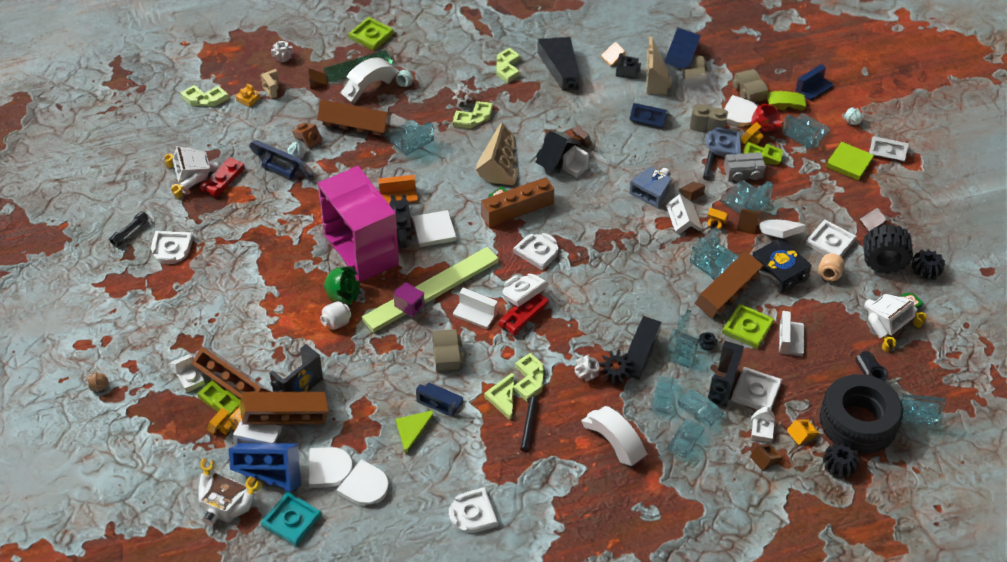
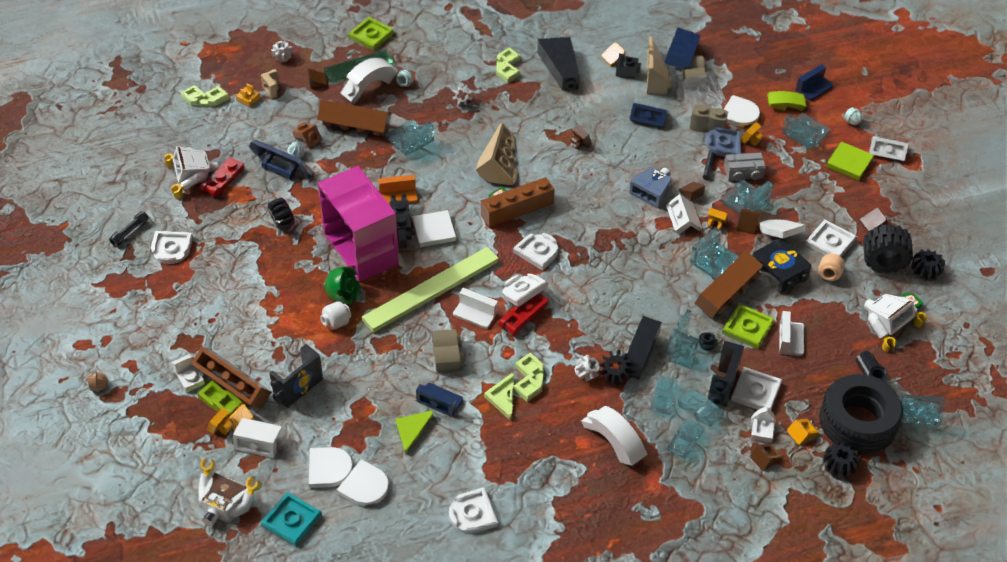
(269, 462): blue wedge -> none
(281, 213): none -> black gear
(283, 408): dark orange brick -> none
(408, 299): magenta brick -> none
(468, 120): yellowish green tile -> none
(528, 424): black bar -> none
(553, 150): black brick -> none
(575, 161): white panel -> none
(750, 86): dark tan brick -> none
(767, 117): red hair -> none
(770, 154): lime slope -> none

